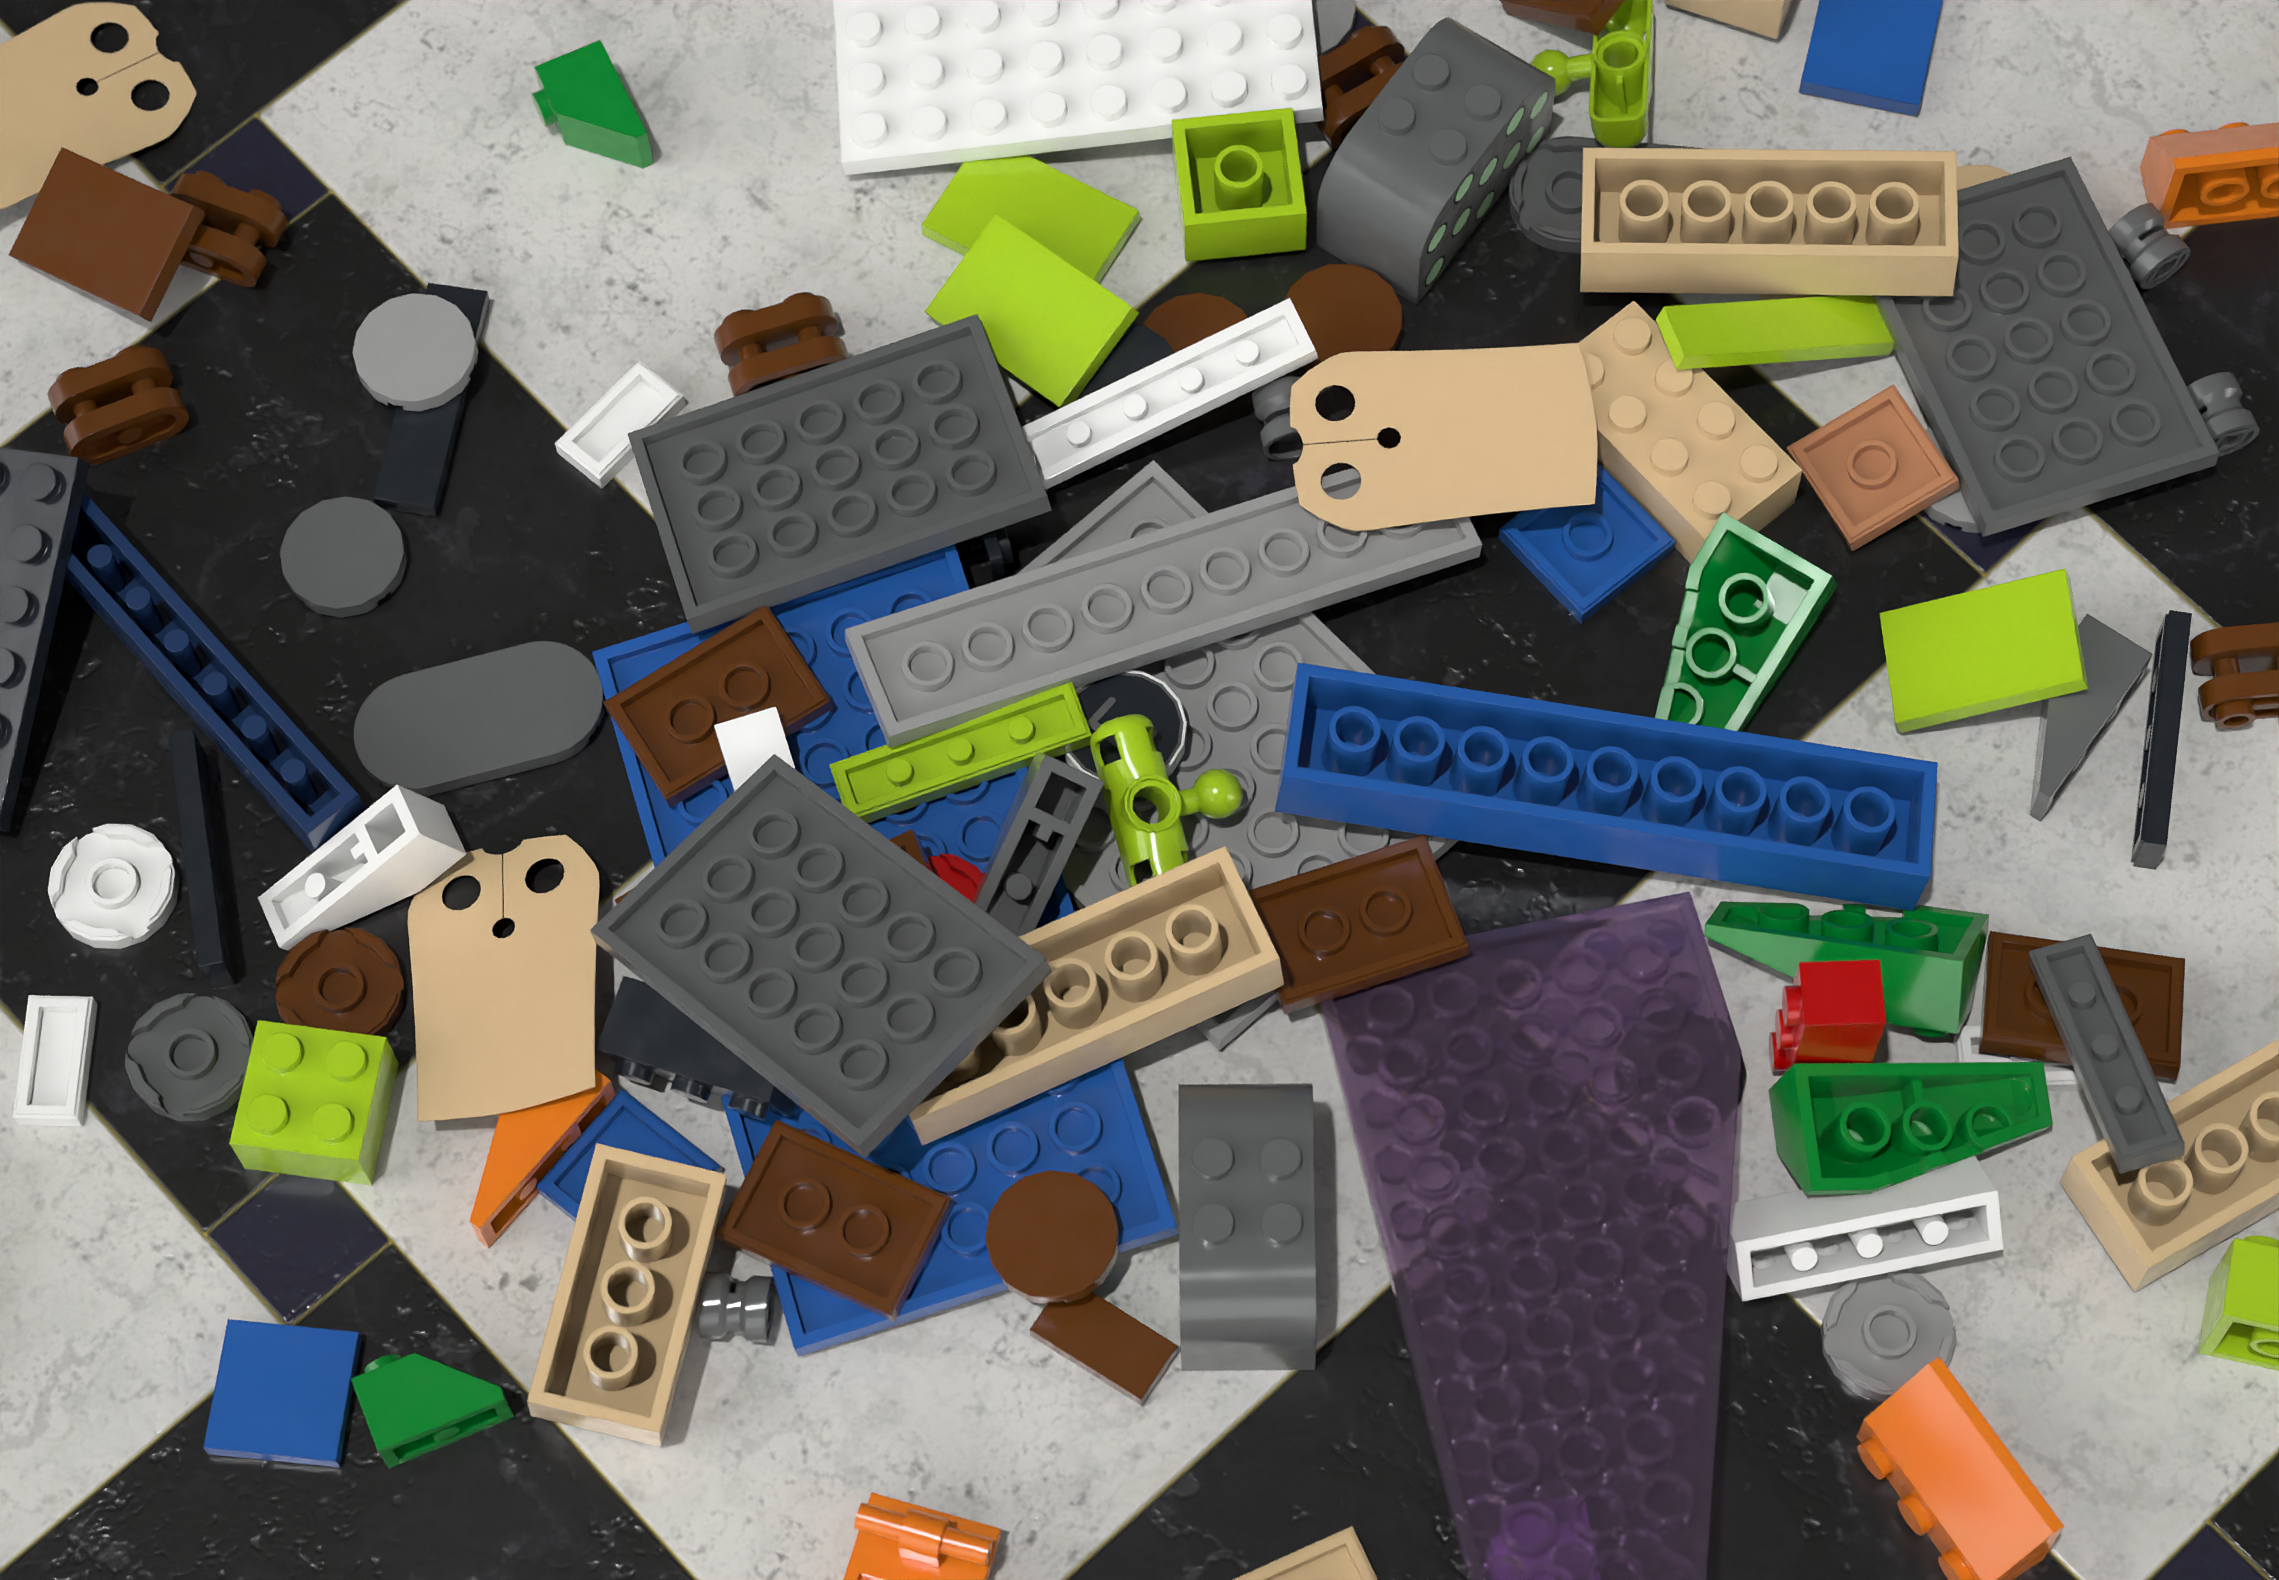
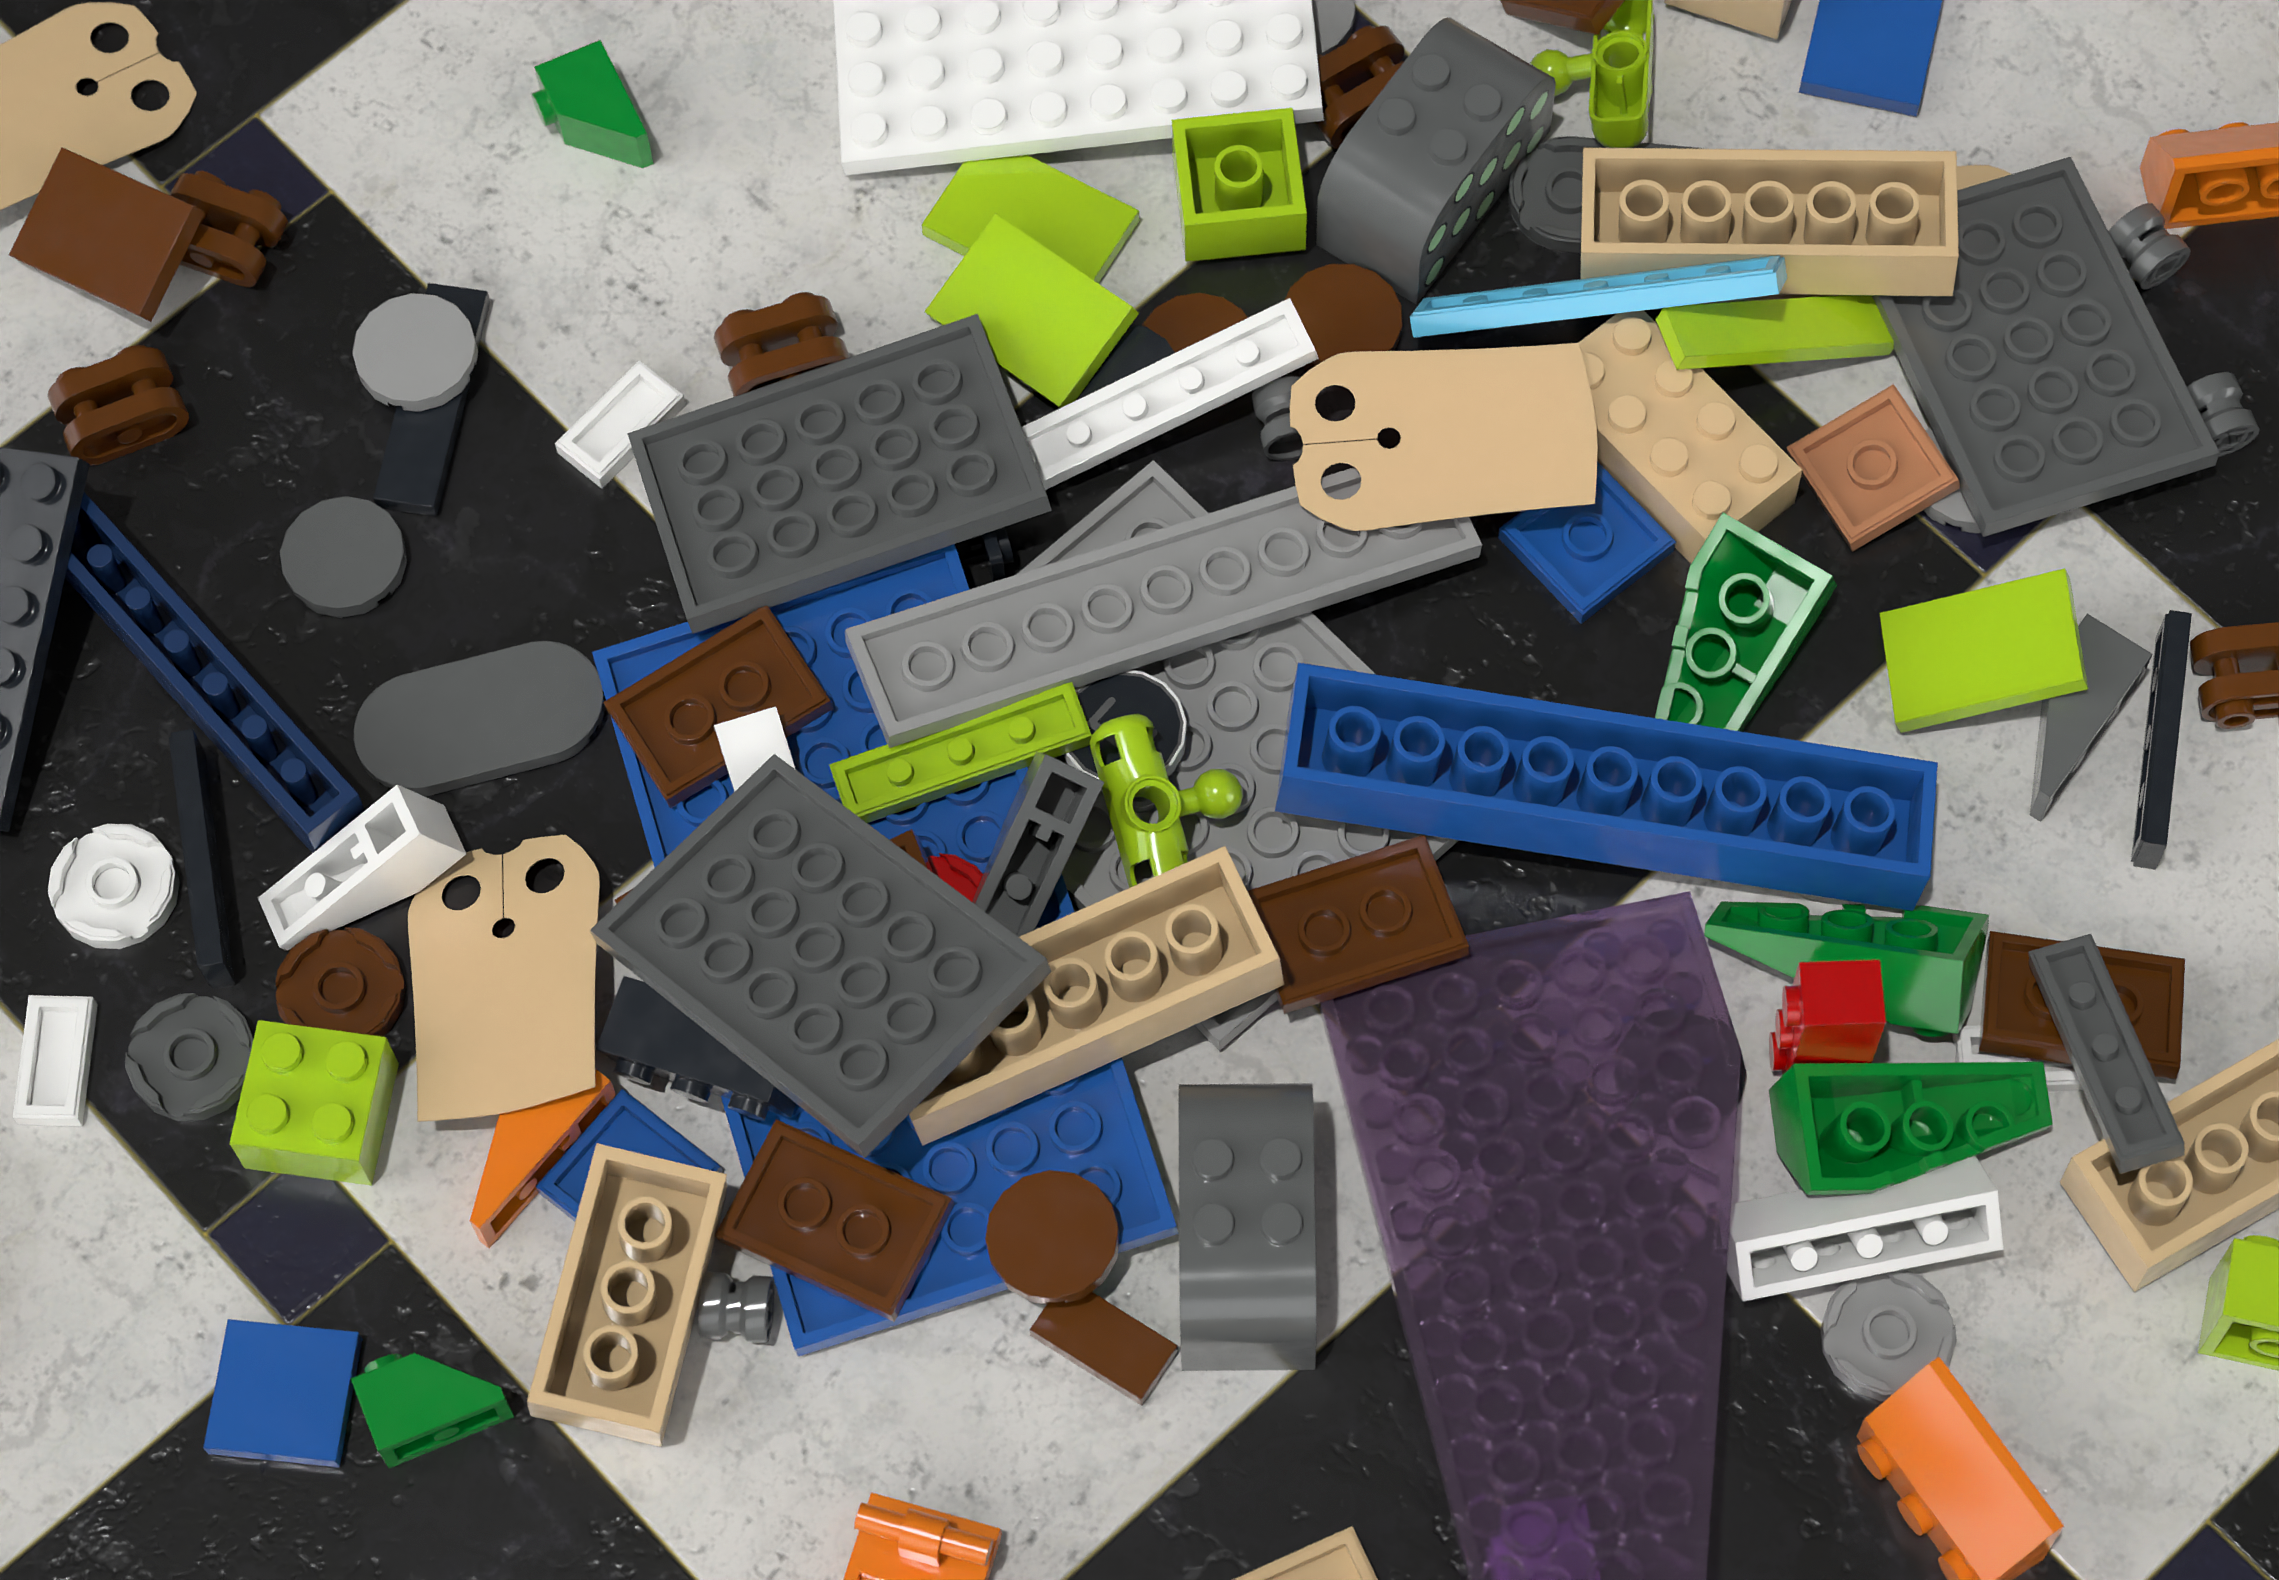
(1599, 296): none -> medium azure tile

